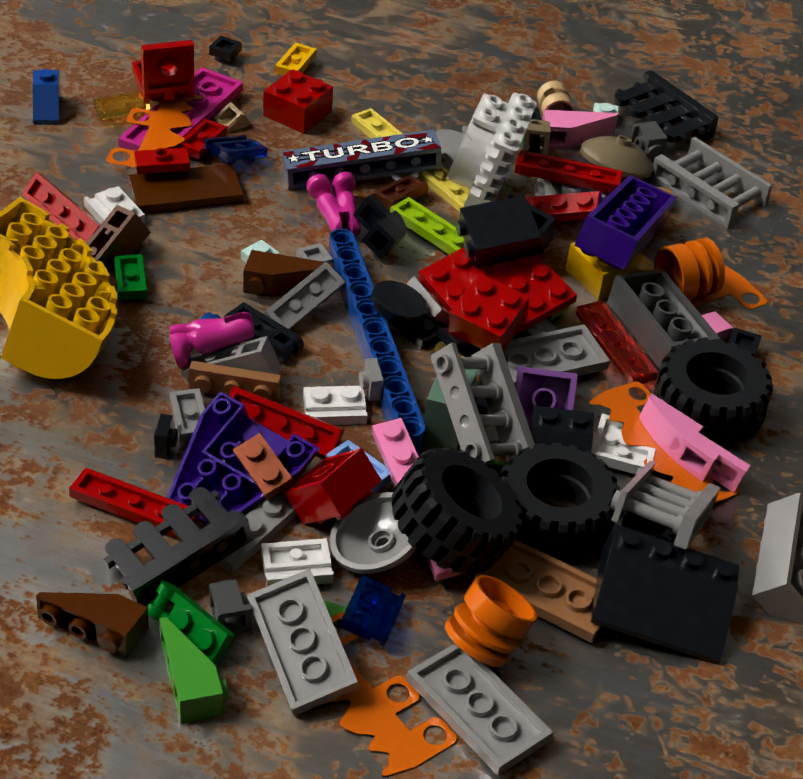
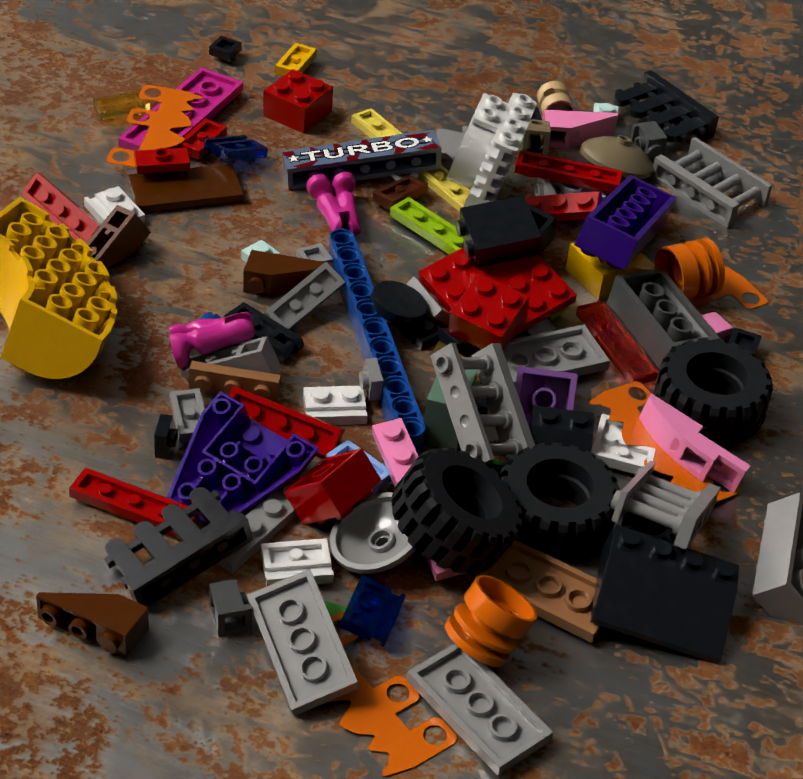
(46, 96): blue slope -> none
(130, 277): green plate -> none
(165, 70): red bracket -> none
(192, 621): green plate -> none
(192, 676): bright green slope -> none
(232, 118): tan slope -> none
(263, 466): copper plate -> none
(384, 227): black brick -> none

